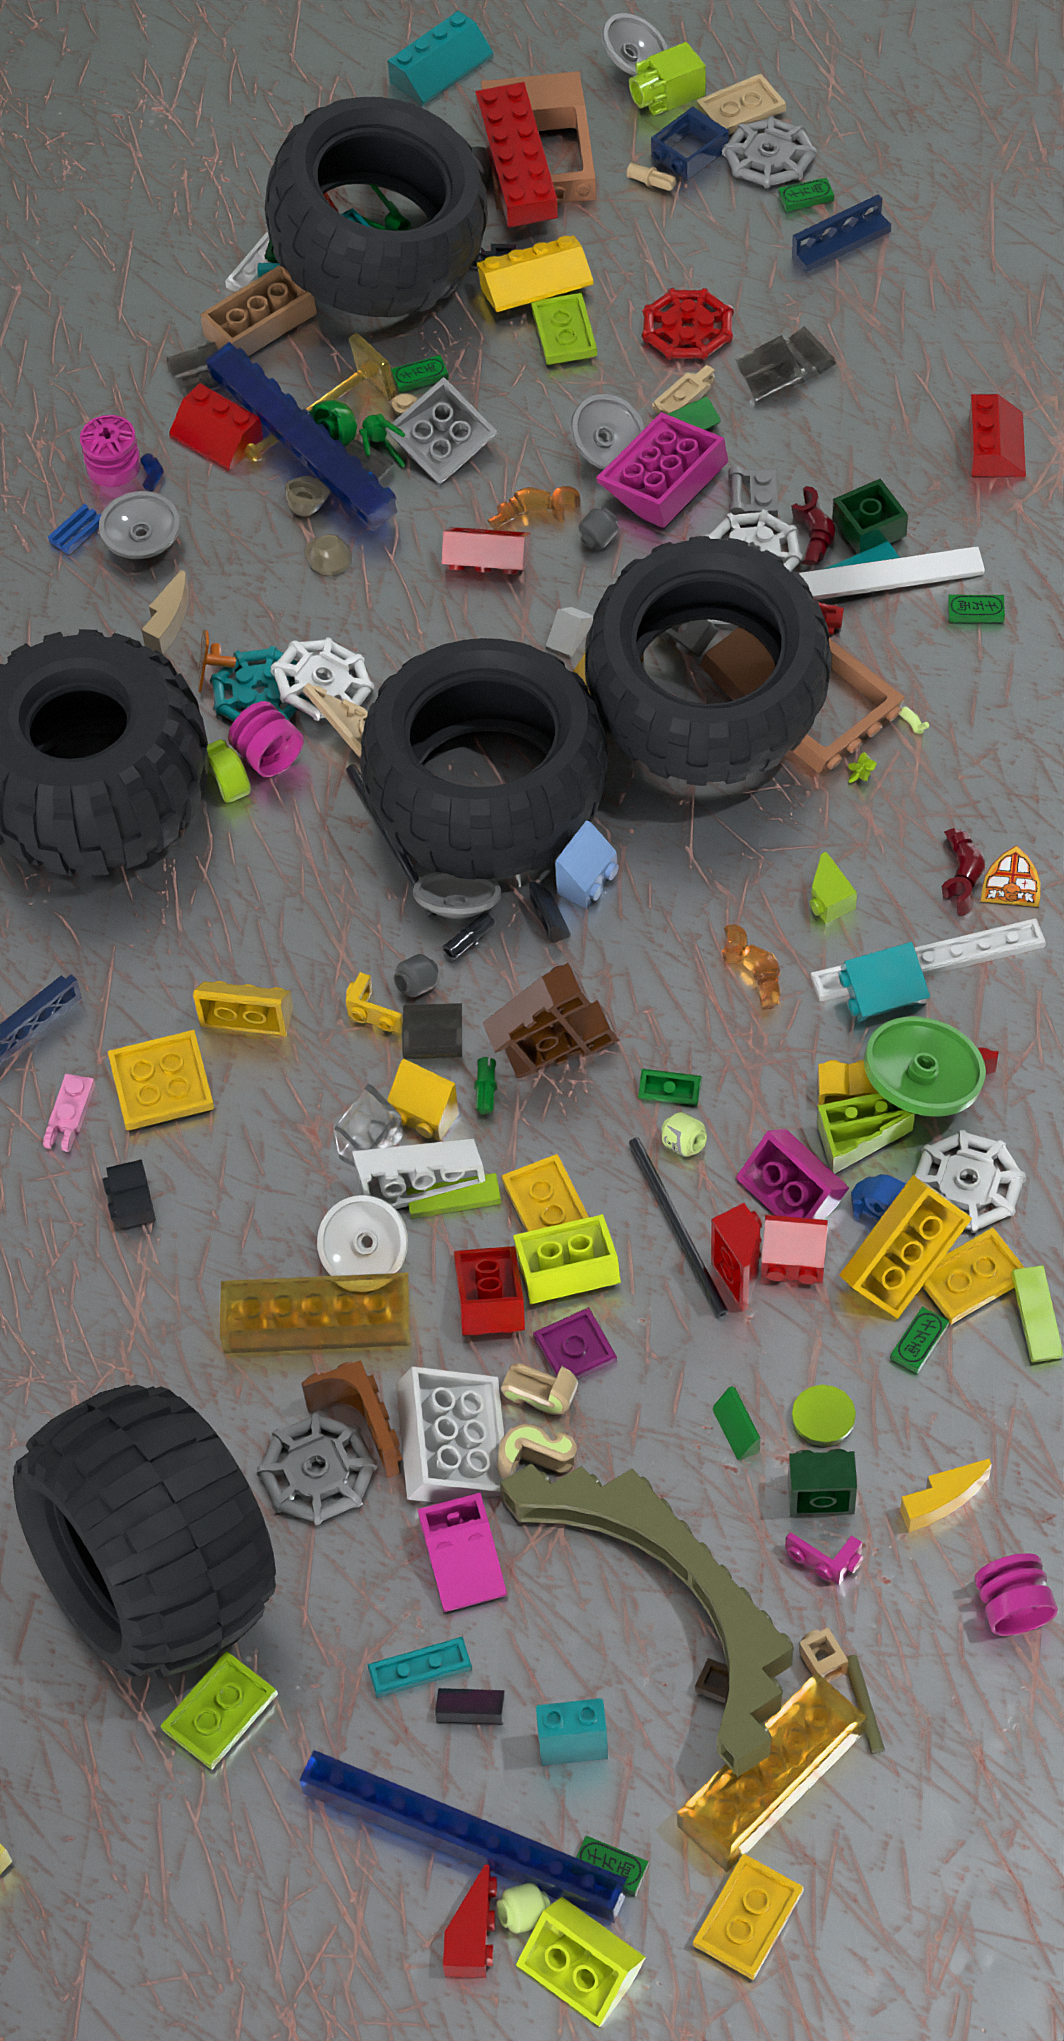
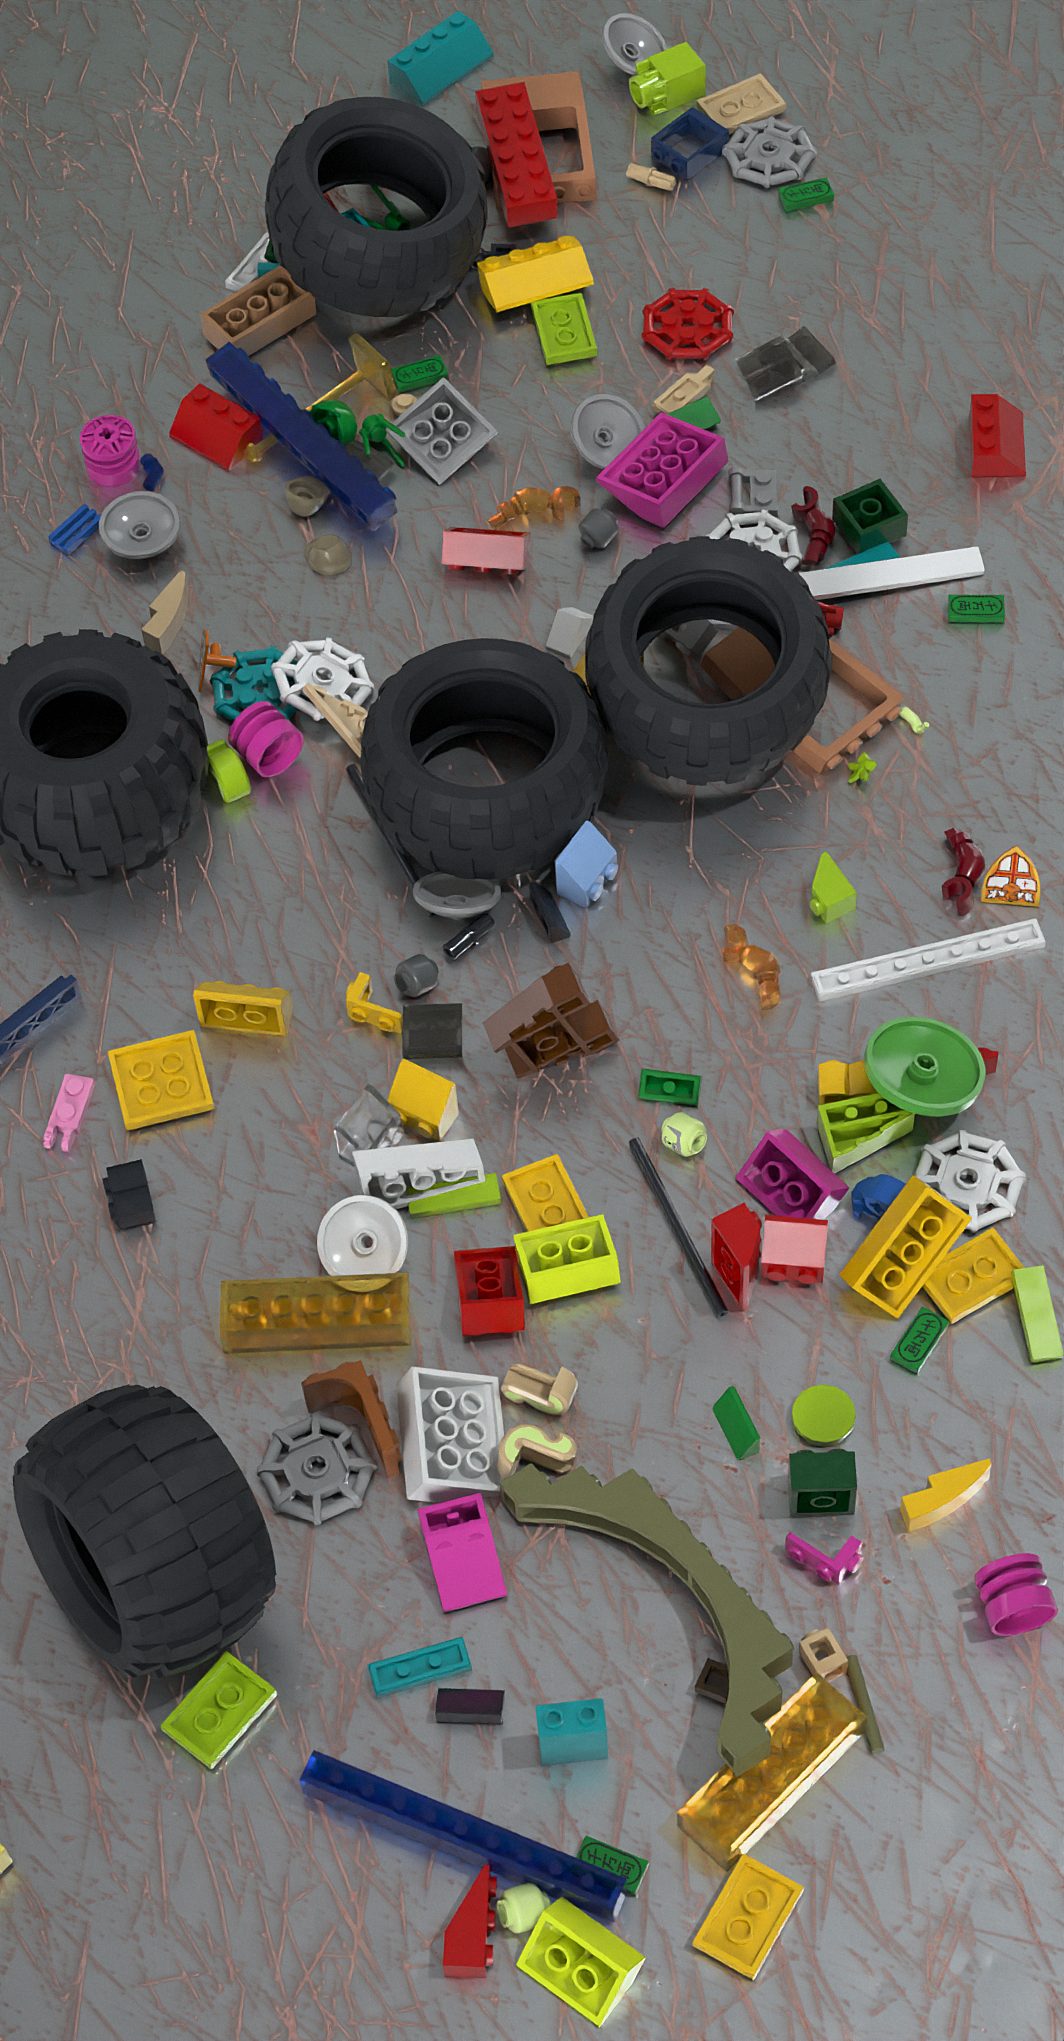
(191, 369): clear smoke slope -> none
(485, 1085): green axle -> none
(575, 1344): magenta tile -> none
(840, 238): dark blue fence -> none
(884, 981): teal panel -> none

